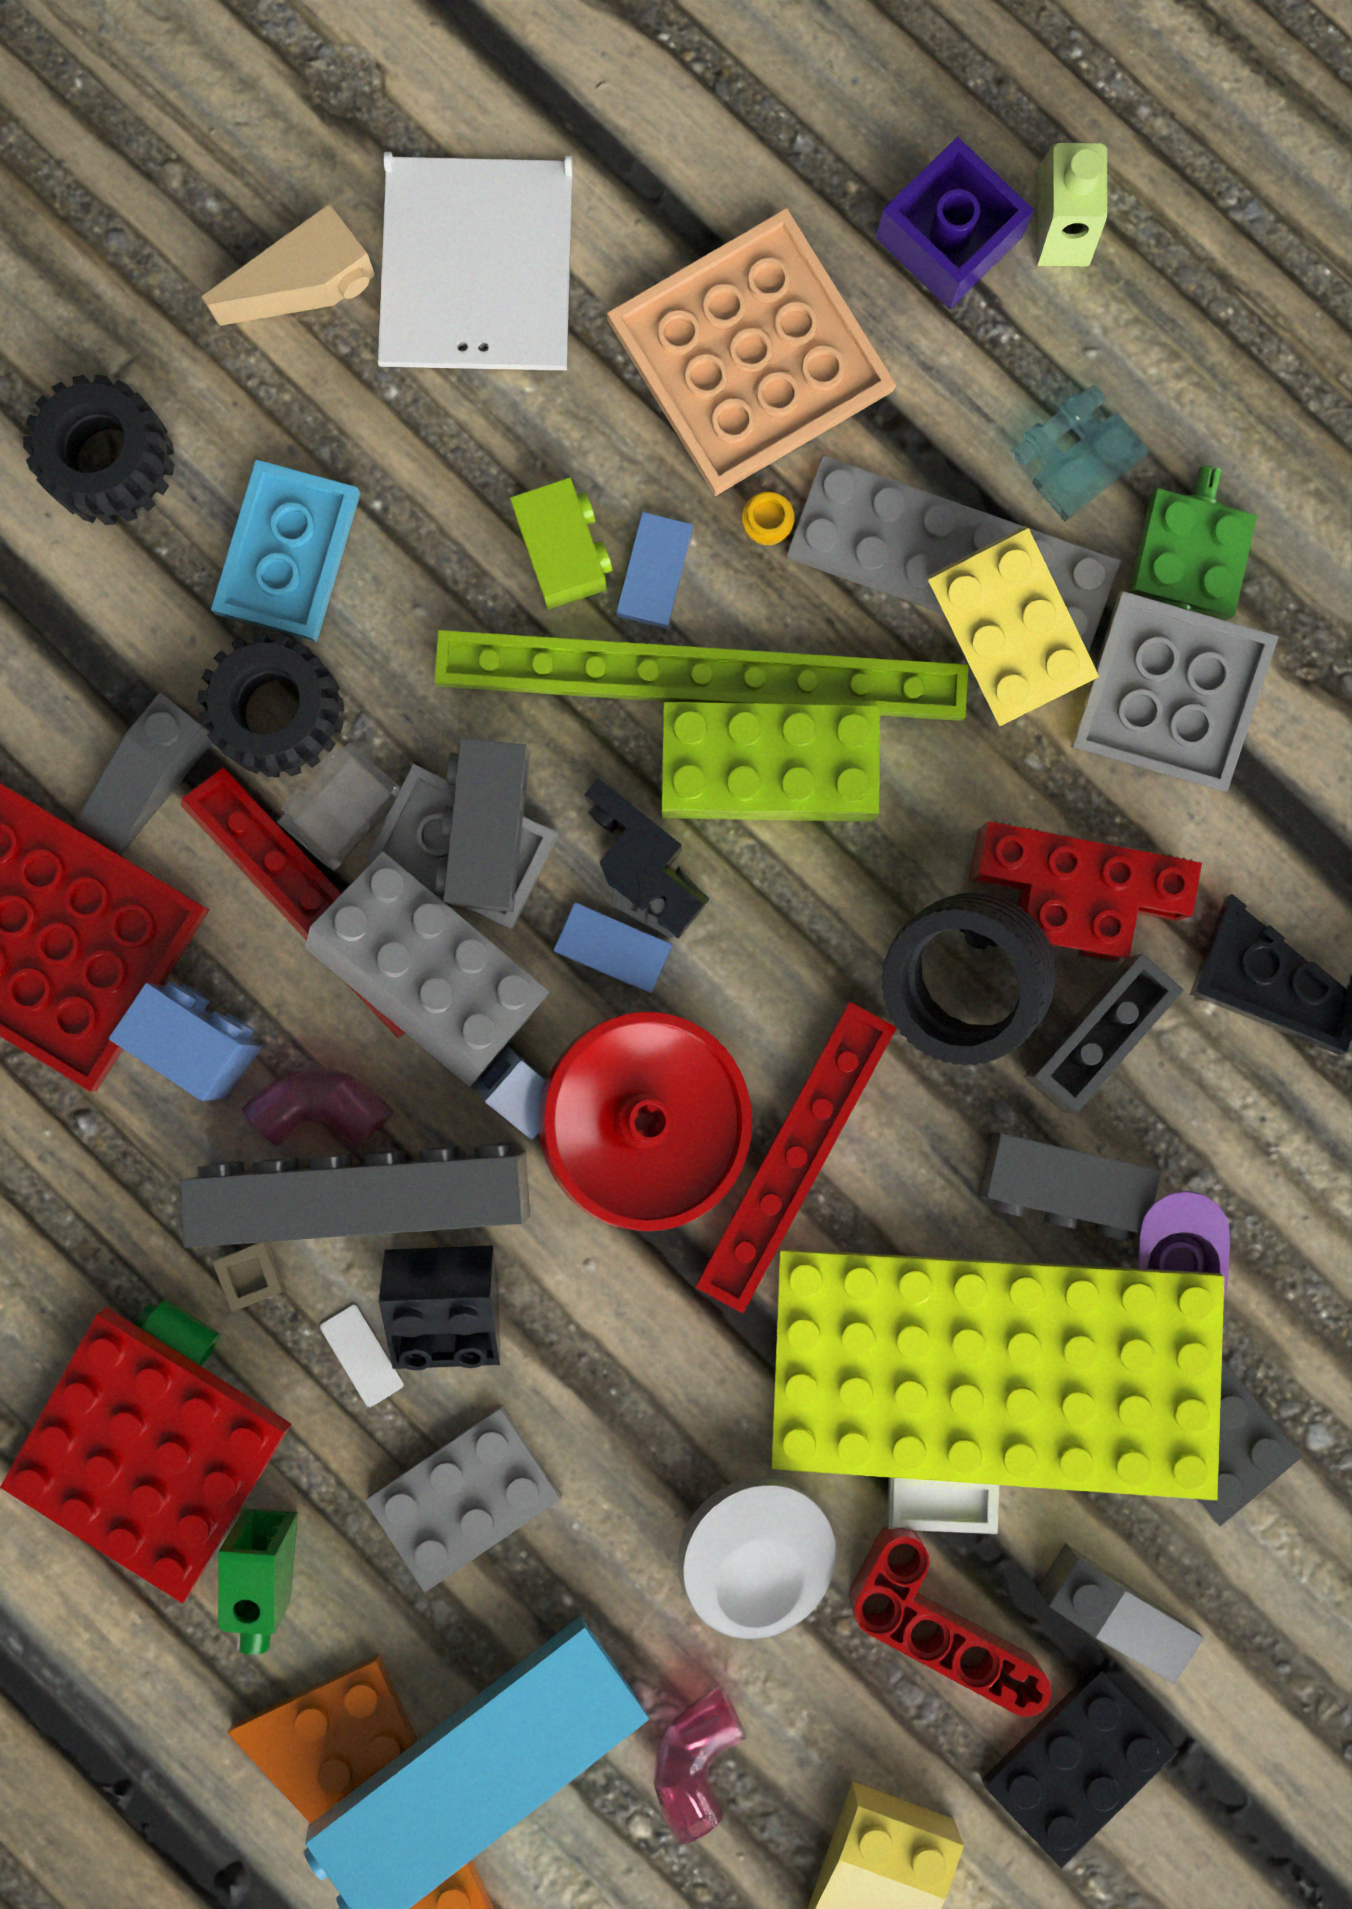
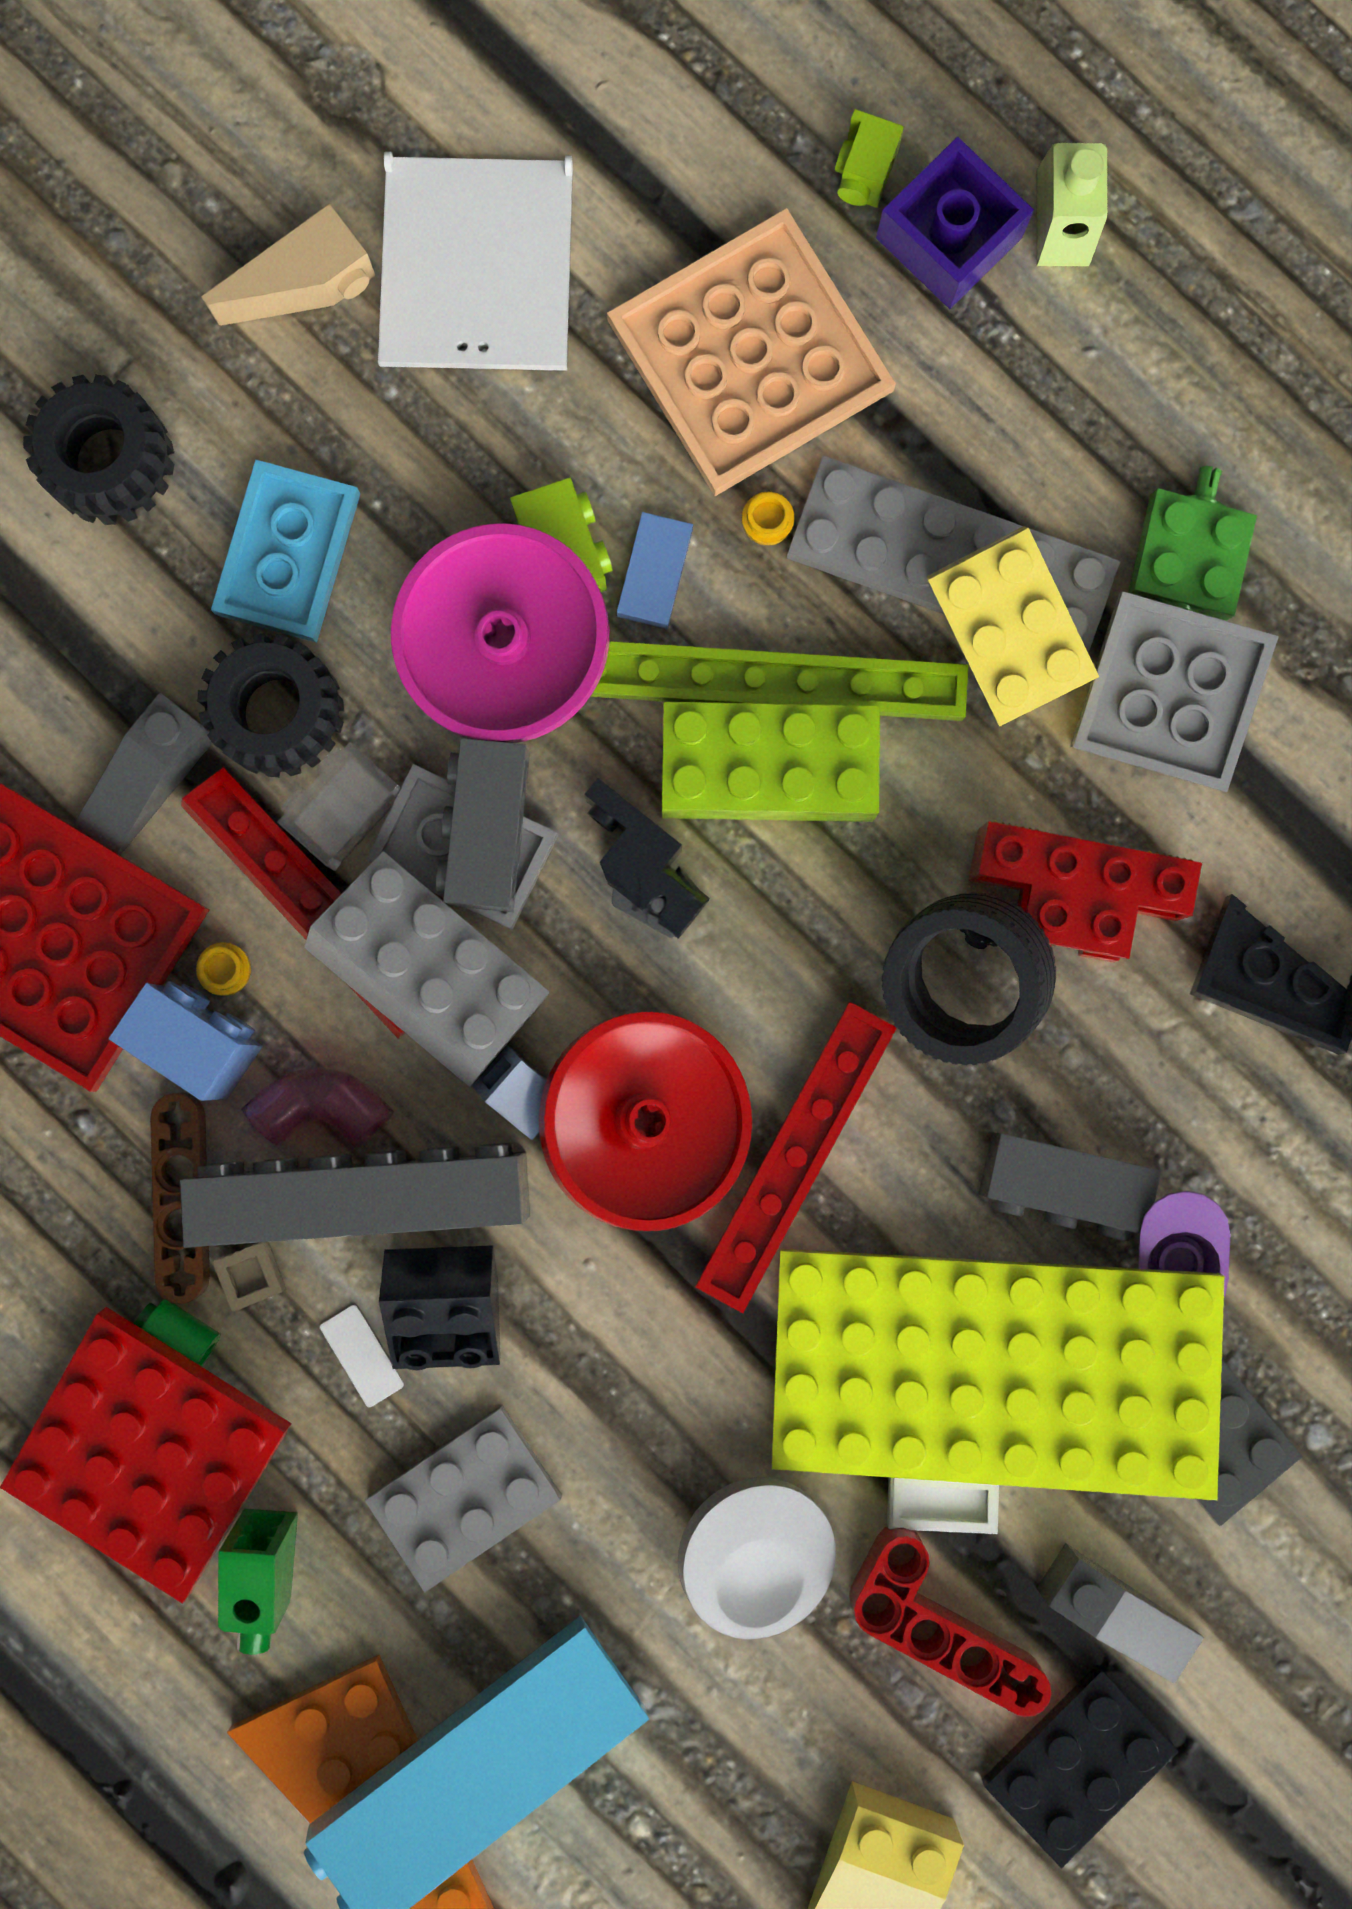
(167, 1196): none -> reddish brown beam
(223, 969): none -> yellow plate
(500, 633): none -> dark pink dish
(613, 948): medium blue tile -> none
(684, 1762): clear pink cylinder -> none
(867, 158): none -> lime brick
(1091, 464): clear light blue plate -> none
(1103, 1033): dark grey brick -> none

